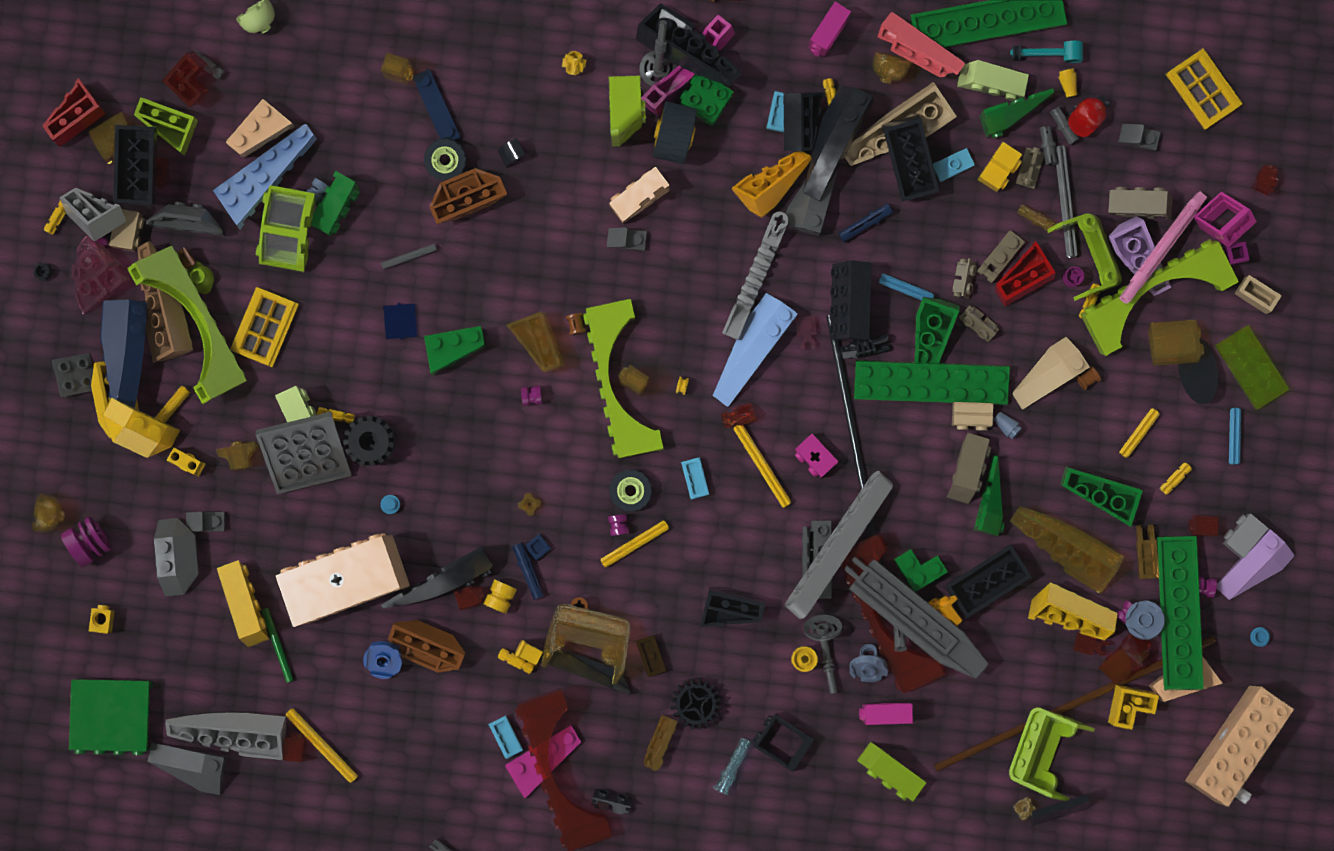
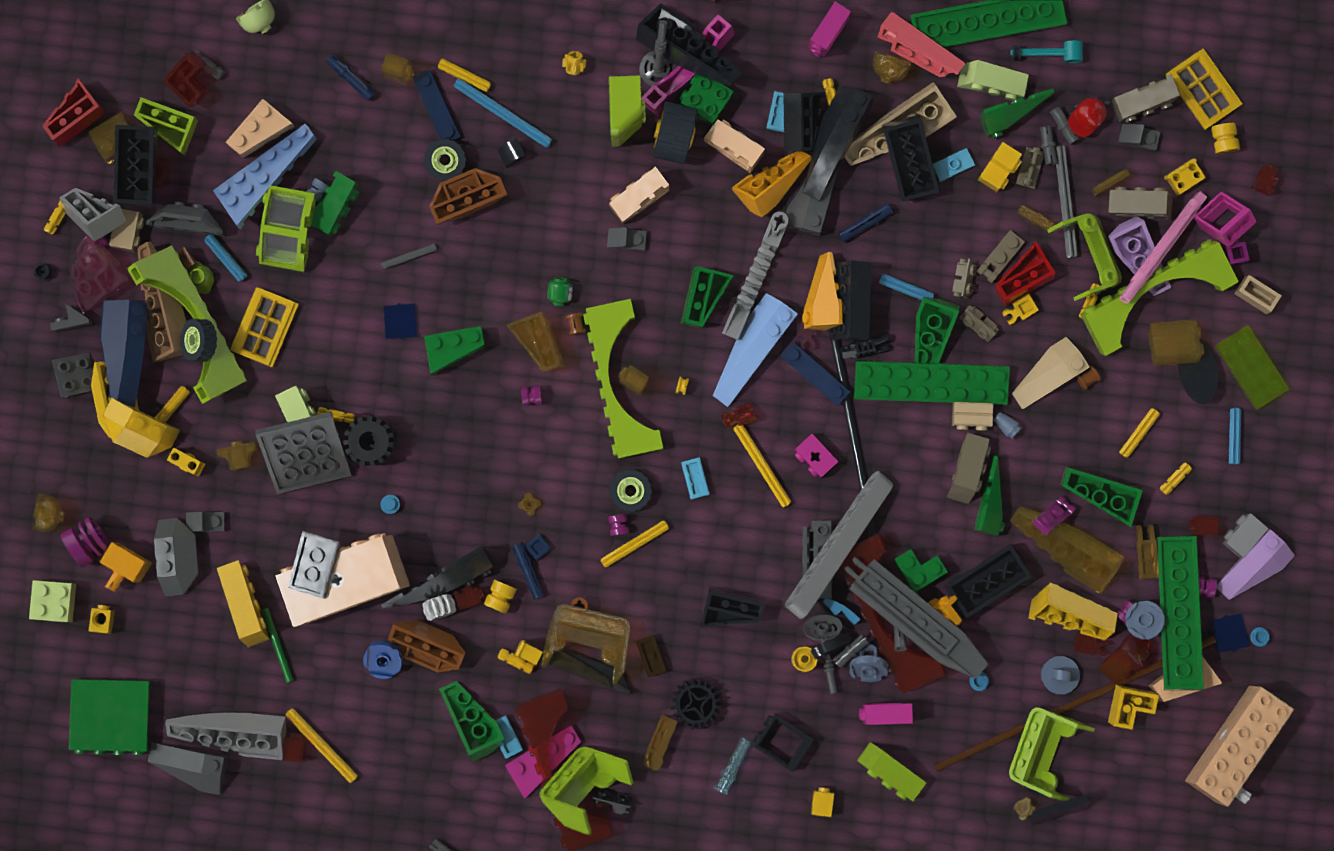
(52, 601): none -> yellowish green brick
(75, 320): none -> dark grey slope
(124, 564): none -> light orange brick
(198, 340): none -> black wheel
(225, 257): none -> dark azure axle
(314, 564): none -> tile
(347, 74): none -> dark blue pin
(439, 607): none -> white gear
(464, 75): none -> yellow axle
(475, 726): none -> green wedge
(502, 112): none -> dark azure axle
(559, 291): none -> green head
(576, 779): none -> lime windscreen
(703, 294): none -> green wedge
(734, 145): none -> light nougat wedge
(815, 374): none -> dark blue plate
(822, 306): none -> light orange wedge
(822, 802): none -> yellow brick
(832, 645): none -> black beam
(836, 607): none -> dark azure slope
(851, 650): none -> dark grey pin
(980, 682): none -> dark azure plate
(1023, 307): none -> yellow plate
(1054, 516): none -> magenta plate
(1060, 675): none -> sand blue tile
(1068, 80): yellow cone -> none
(1075, 274): magenta wheel -> none
(1110, 182): none -> clear yellow tile
(1146, 99): none -> dark tan wedge
(1185, 176): none -> yellow piece
(1225, 138): none -> yellow wheel
(1229, 633): none -> clear blue piece

